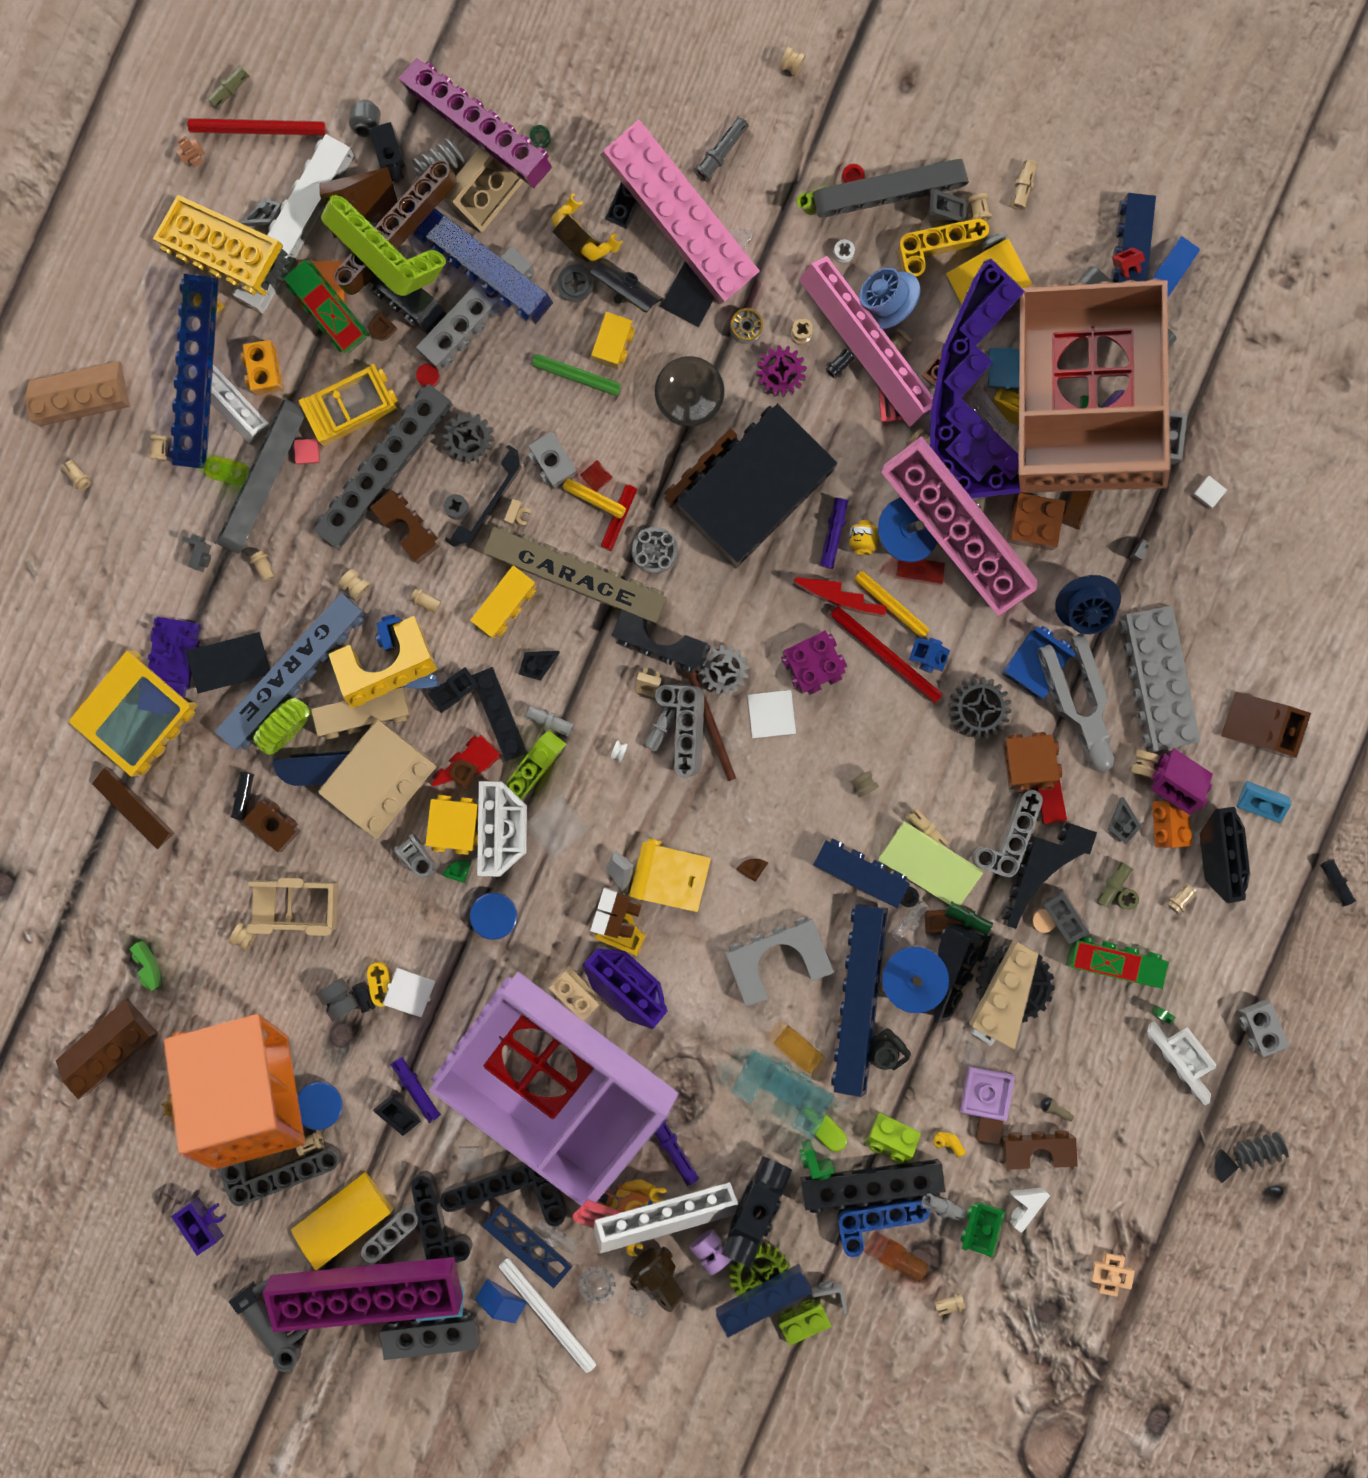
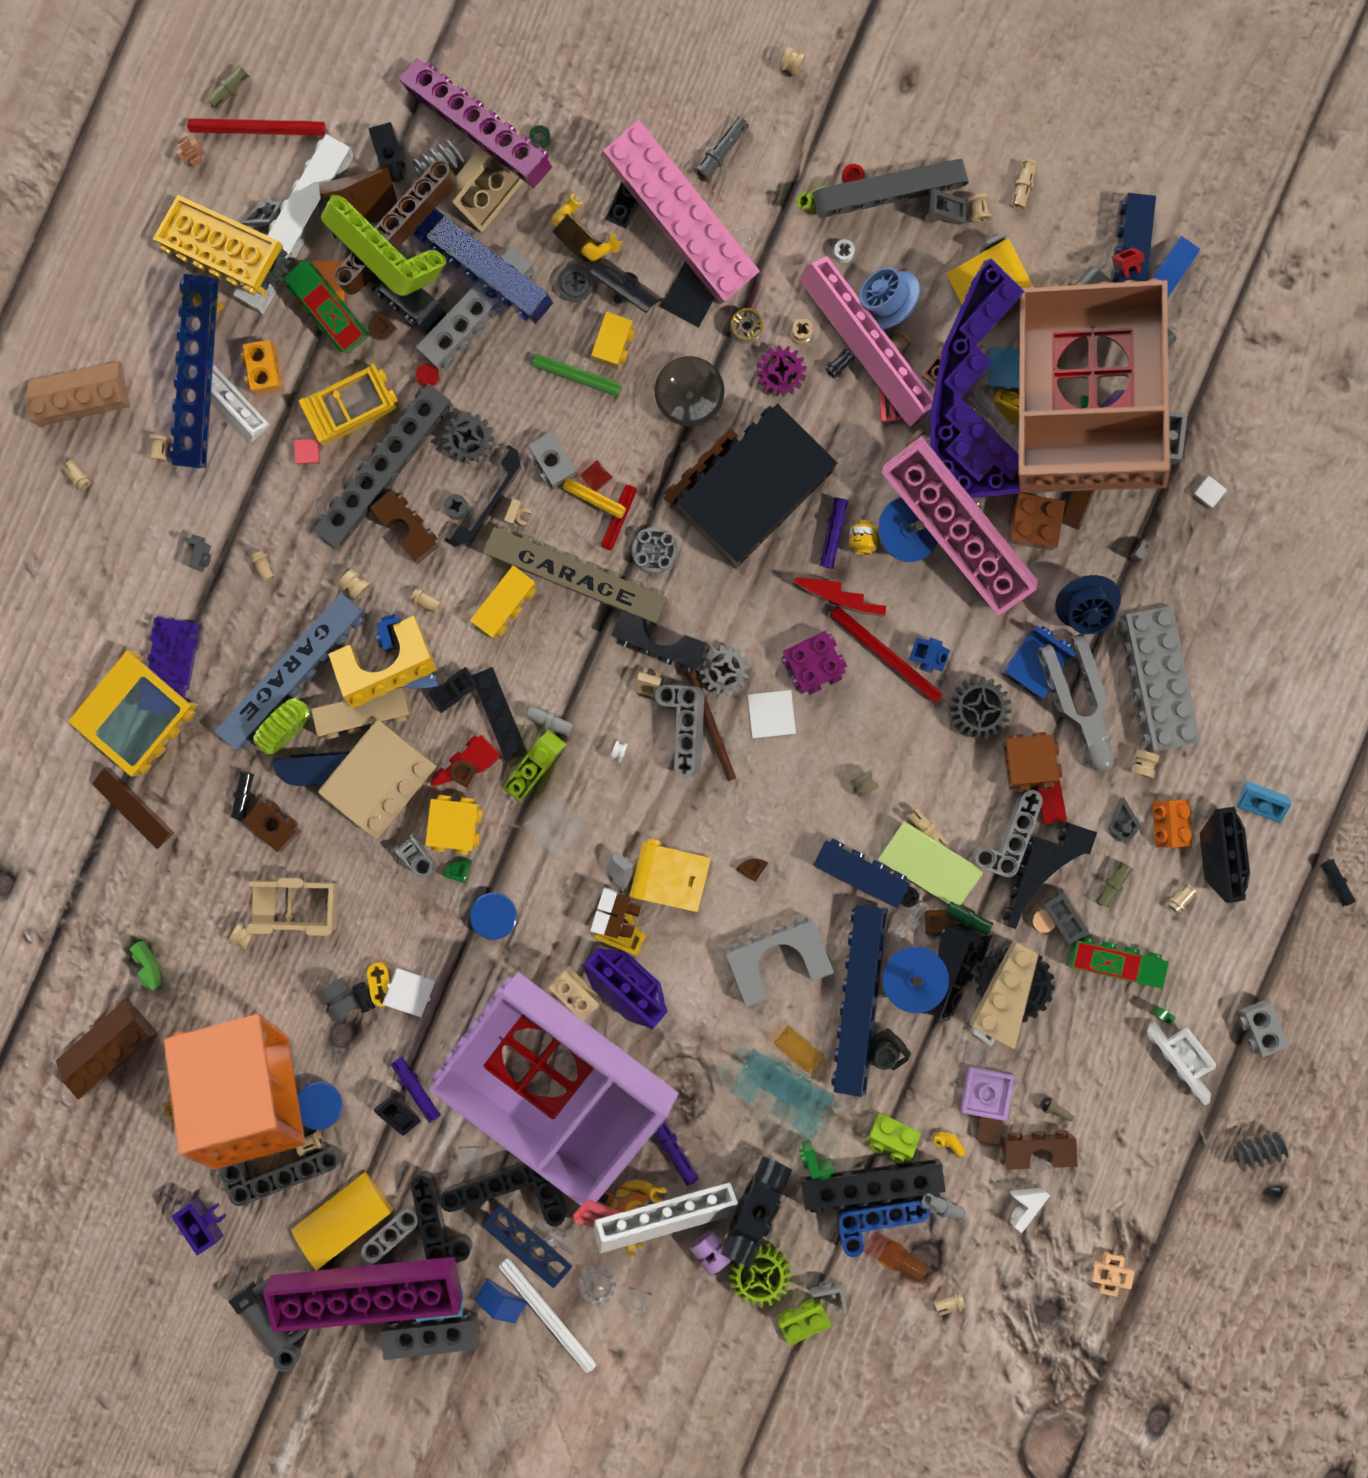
(226, 470): clear neon green plate -> none
(228, 662): black window -> none
(261, 476): dark grey beam -> none
(362, 116): dark grey head -> none
(500, 829): white wedge -> none
(537, 664): black piece -> none
(654, 1274): dark brown piece -> none
(661, 728): light grey axle -> none
(763, 1300): dark blue brick -> none
(831, 1135): lime piece -> none
(891, 604): yellow axle -> none
(921, 571): clear red slope -> none
(944, 243): yellow beam -> none
(983, 1228): green bracket -> none
(1128, 906): olive bush -> none
(1182, 781): magenta brick -> none
(1224, 1166): black tile -> none
(1266, 725): reddish brown slope -> none

